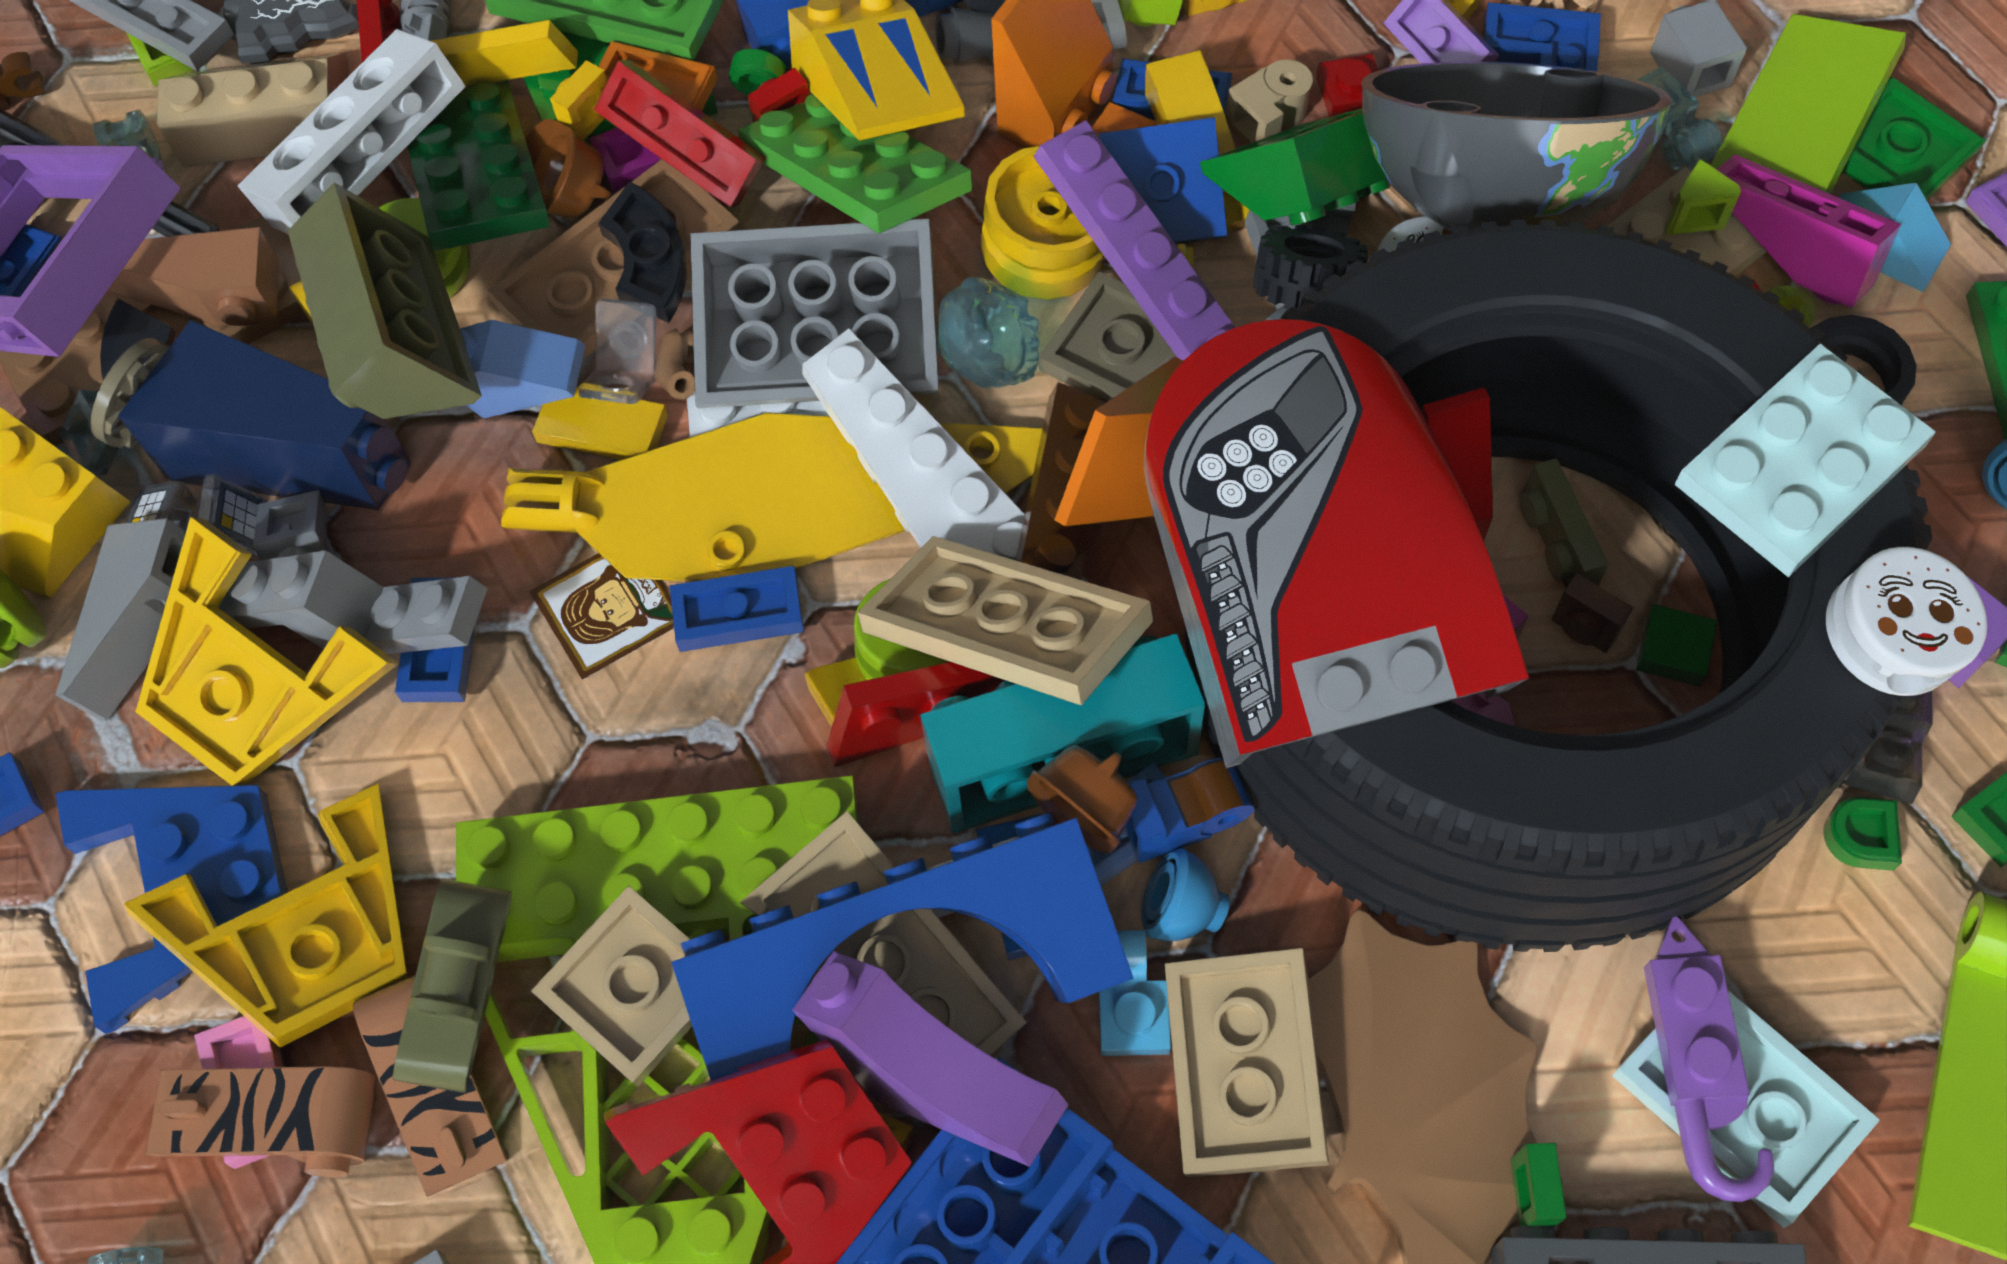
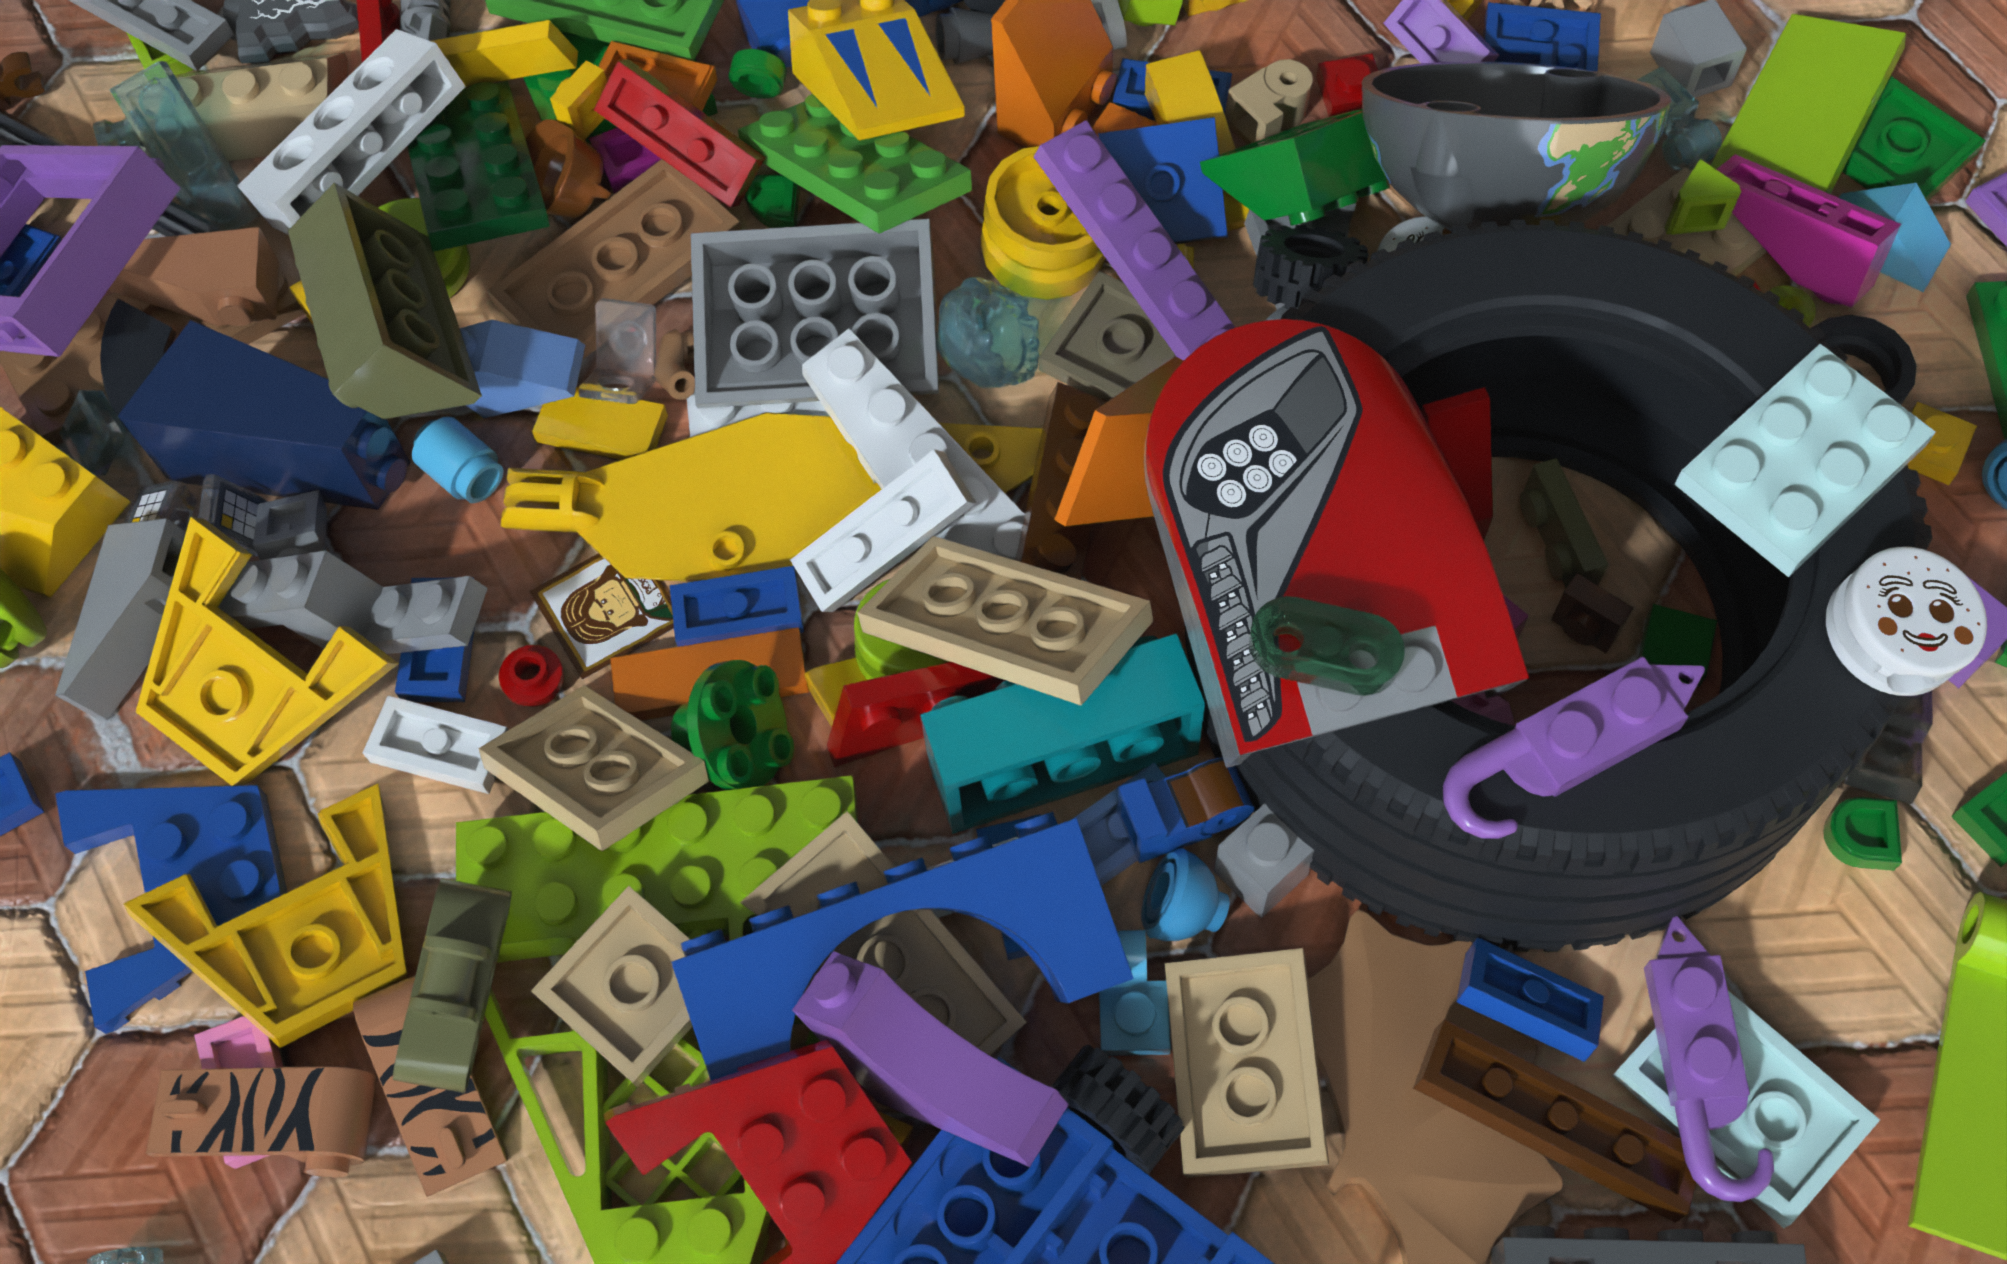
(118, 389): dark tan wheel -> none
(181, 140): none -> clear light blue plate
(432, 743): none -> white plate
(457, 459): none -> medium azure brick
(539, 689): none -> red plate
(594, 766): none -> tan plate
(651, 250): black tile -> none
(662, 680): none -> orange tile
(735, 724): none -> green plate
(773, 200): none -> green tile
(778, 94): red plate -> none
(883, 531): none -> white plate
(1086, 789): dark orange piece -> none
(1119, 1106): none -> black tyre
(1263, 861): none -> light grey brick
(1326, 640): none -> clear green plate
(1531, 999): none -> blue plate
(1538, 1185): green tile -> none
(1557, 1120): none -> reddish brown plate
(1575, 738): none -> medium lavender plate
(1947, 447): none -> yellow plate

